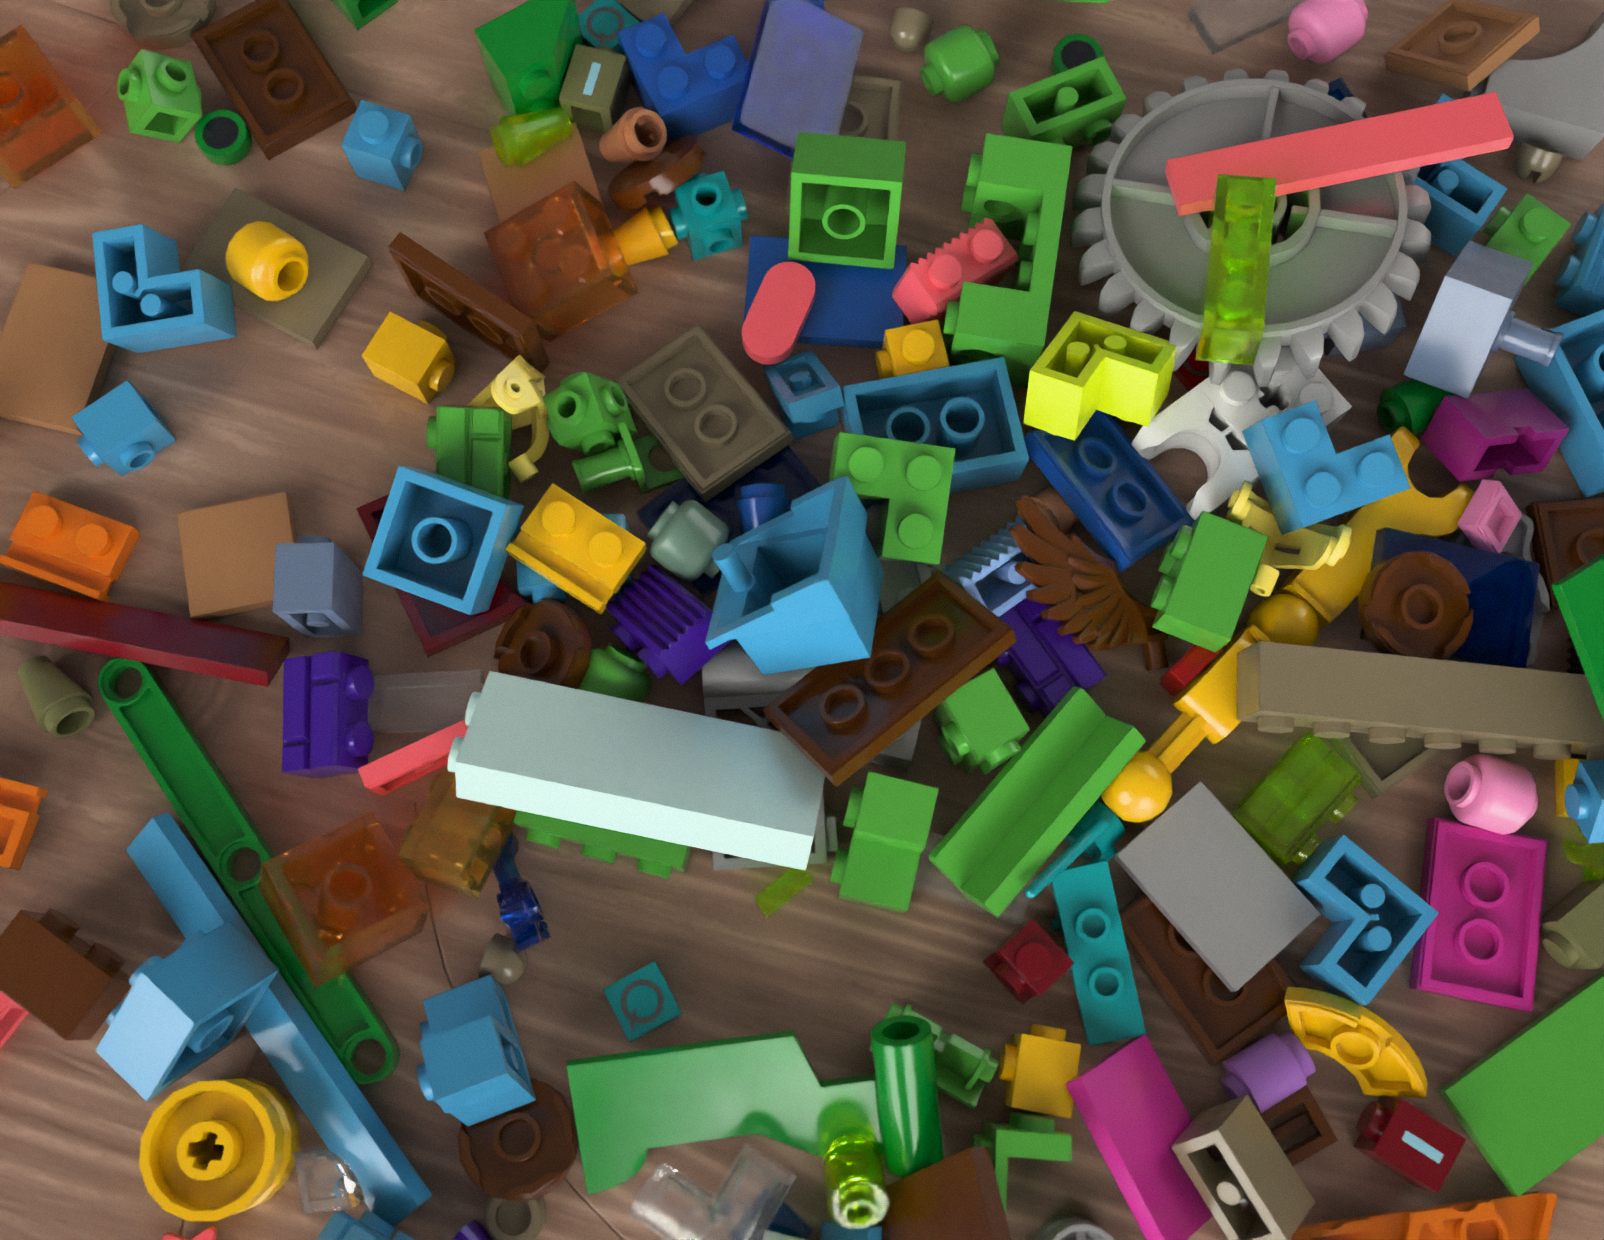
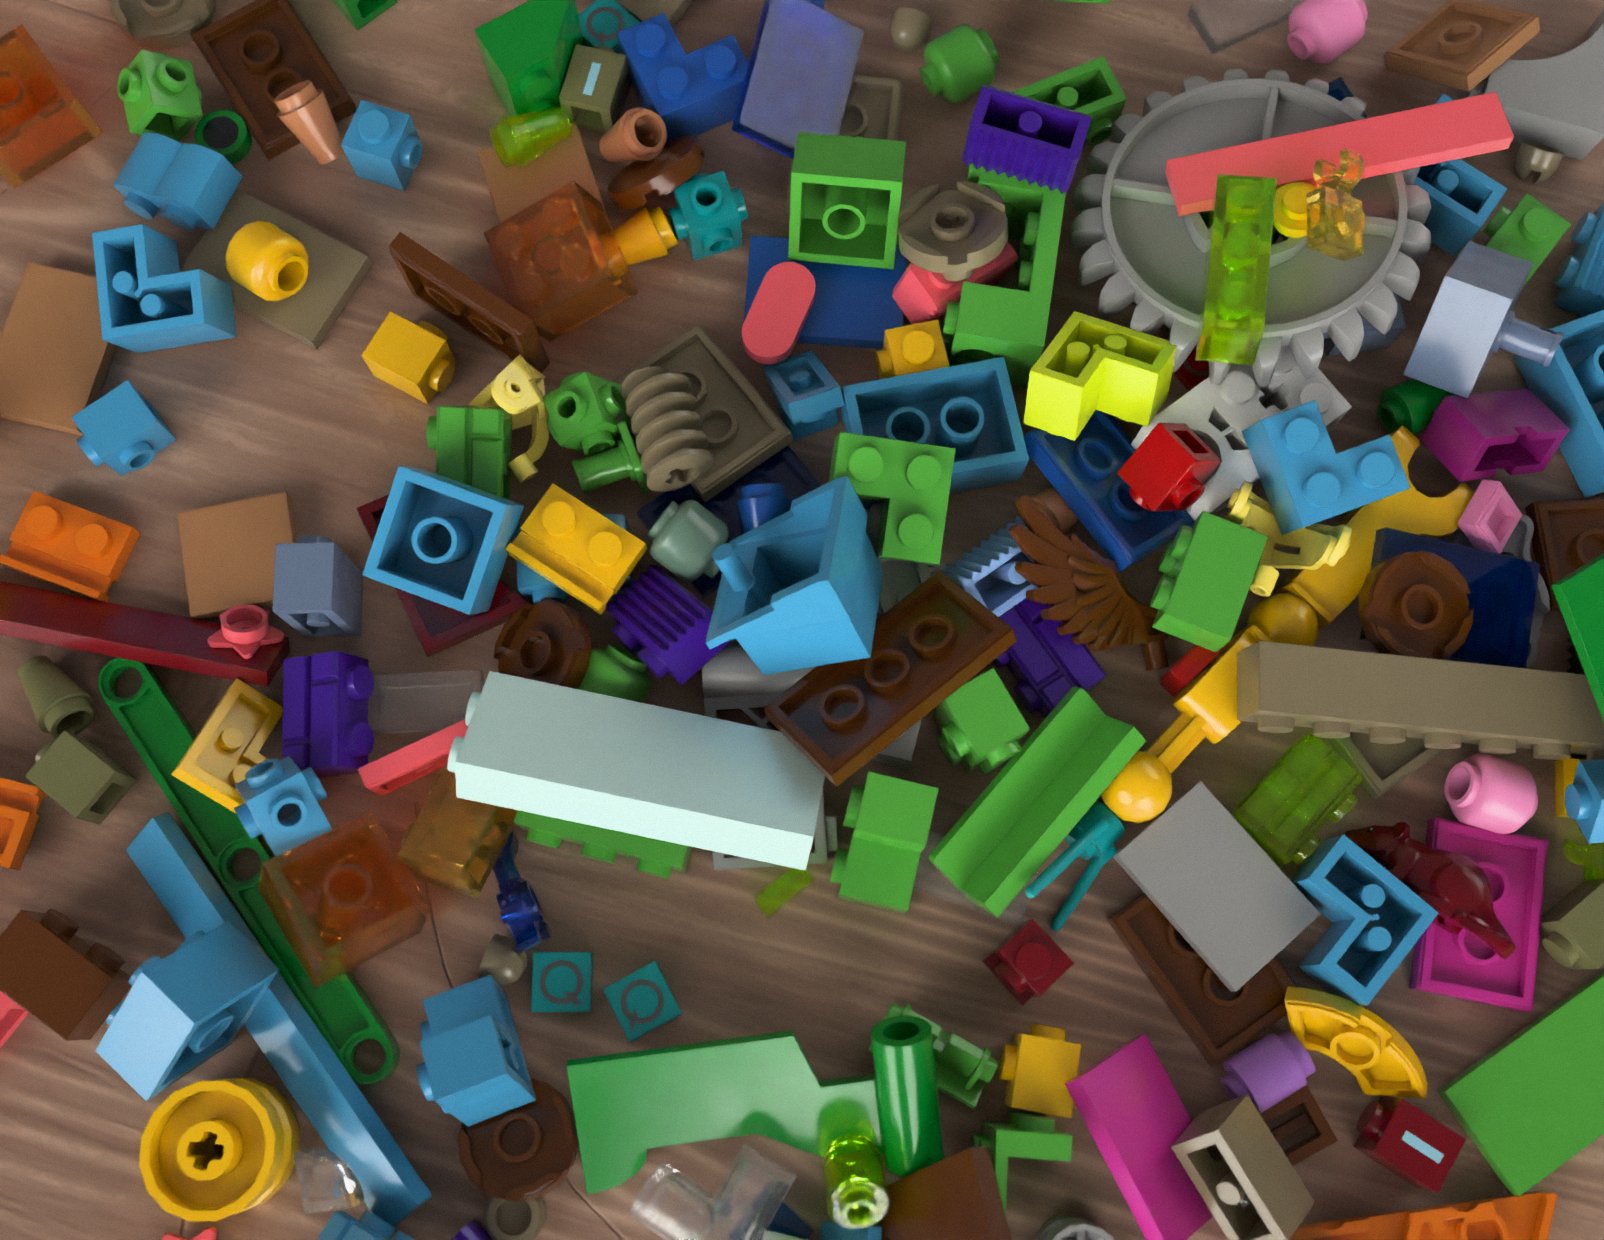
(80, 777): none -> olive brick
(177, 182): none -> dark azure brick
(229, 744): none -> yellow plate
(245, 630): none -> coral plate
(282, 804): none -> dark azure brick
(310, 120): none -> nougat cone
(562, 982): none -> teal tile
(666, 427): none -> dark tan piece
(958, 250): none -> dark tan plate
(1025, 138): none -> dark purple brick
(1074, 51): tile -> none
(1099, 951): teal plate -> none
(1169, 468): none -> red brick
(1291, 209): none -> yellow plate
(1334, 216): none -> clear yellow plate
(1441, 878): none -> dark red animal

